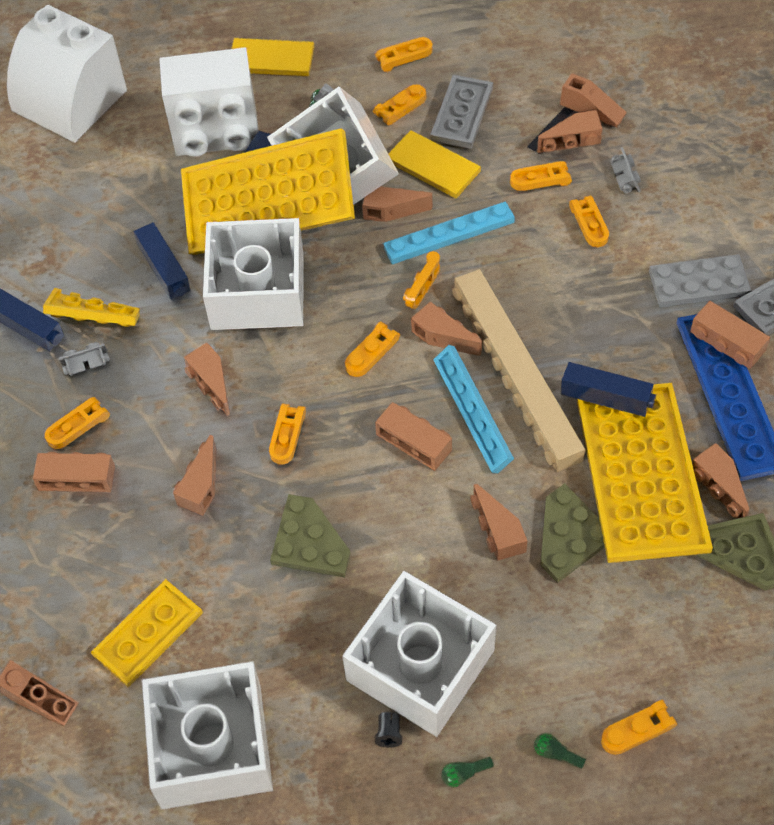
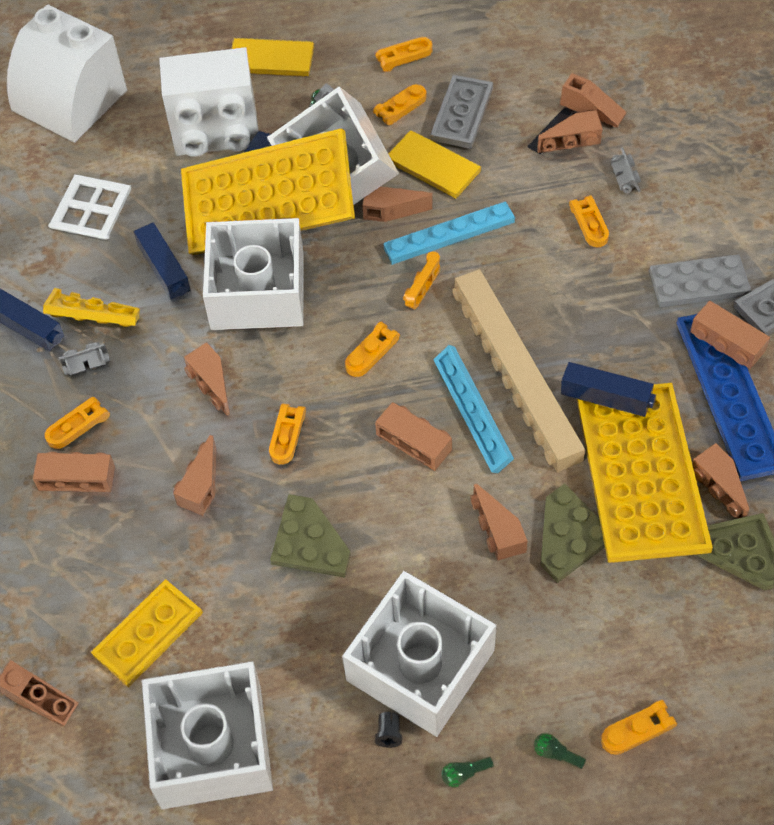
(112, 212): none -> white window
(441, 330): nougat slope -> none
(540, 176): light orange plate -> none

